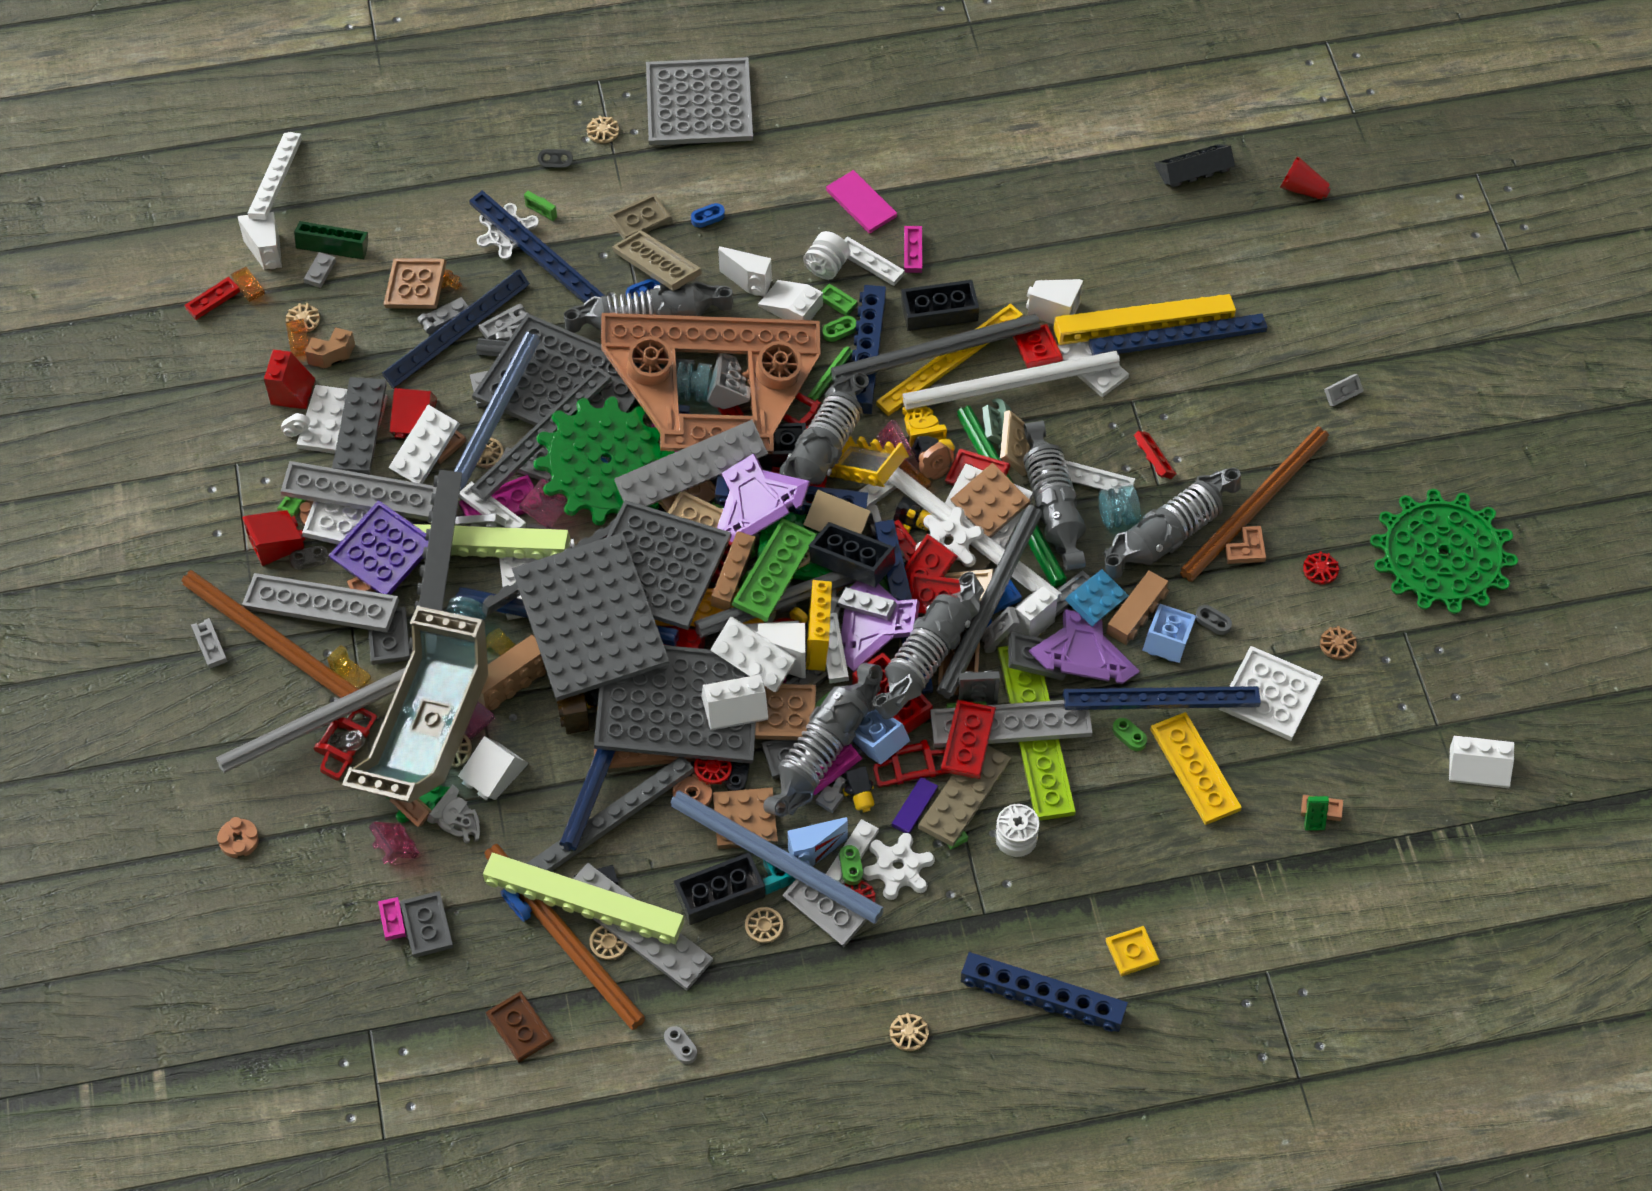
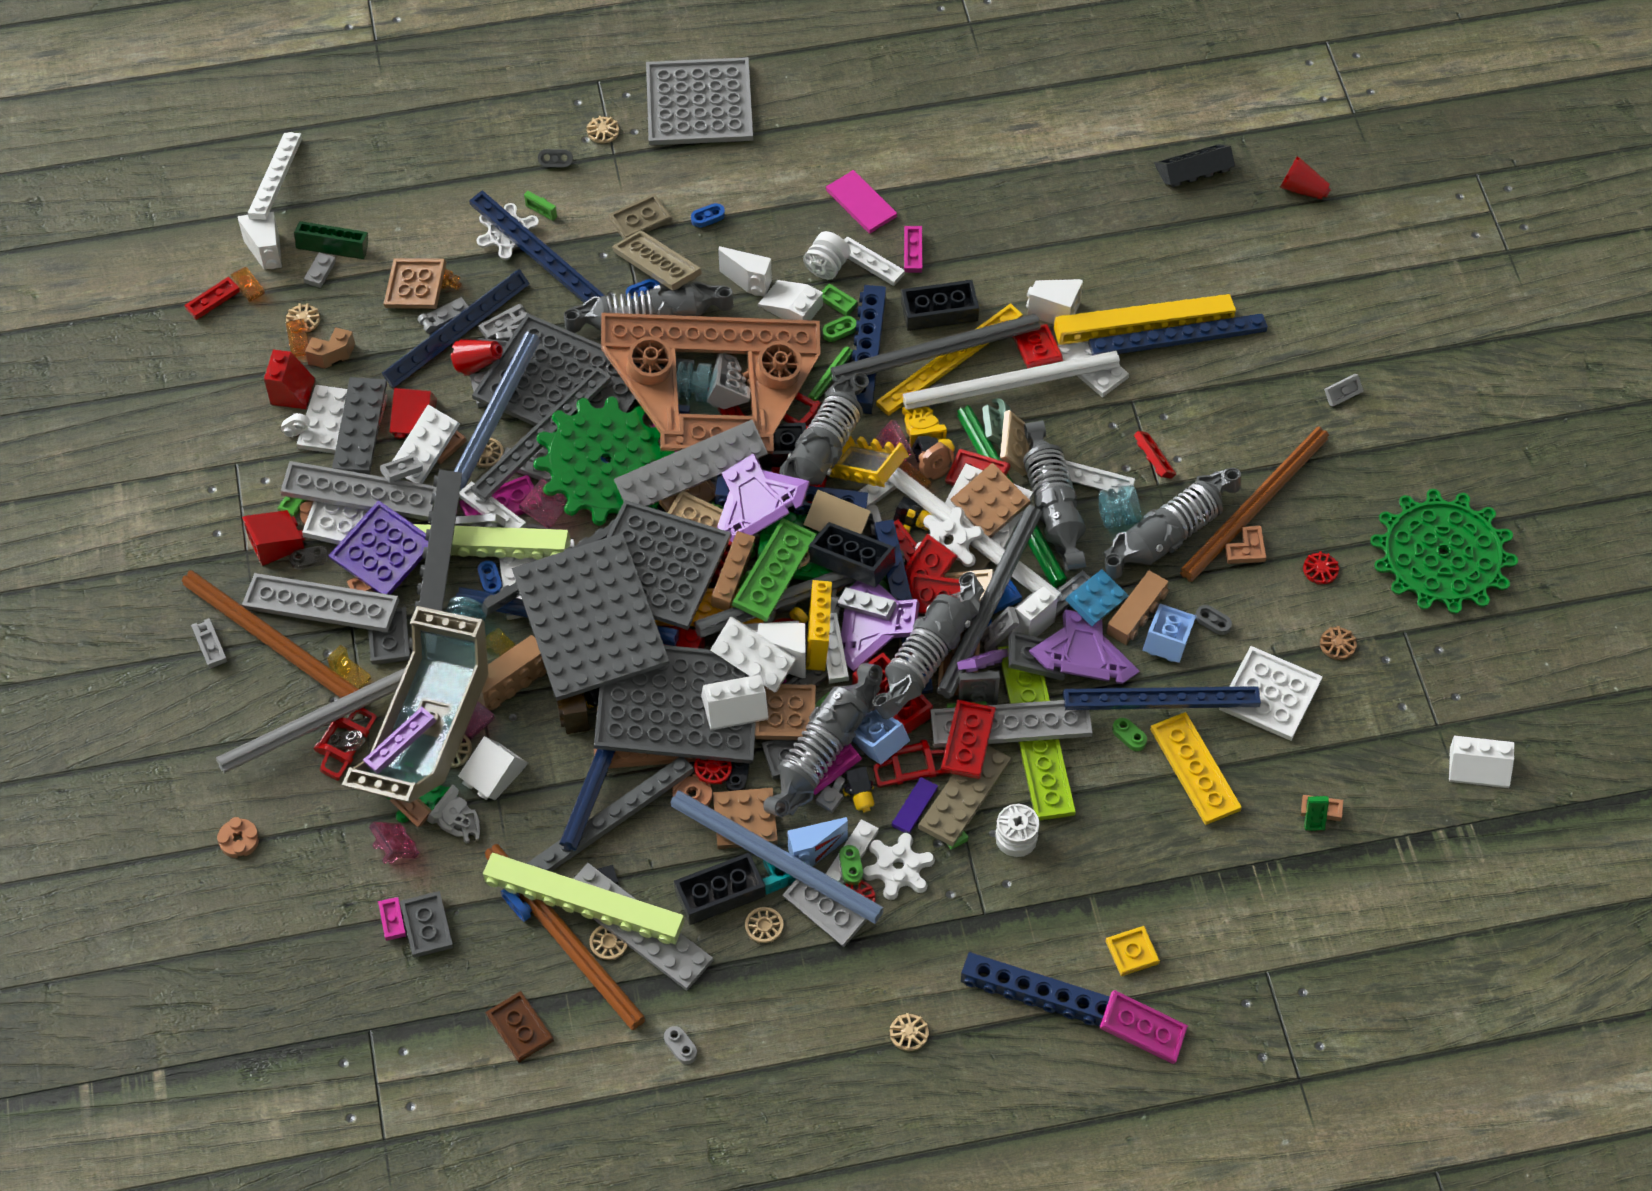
(399, 740): none -> medium lavender plate
(401, 468): none -> light grey plate
(474, 355): none -> red cone
(491, 579): none -> blue plate
(982, 660): none -> medium lavender plate
(1143, 1027): none -> dark pink tile

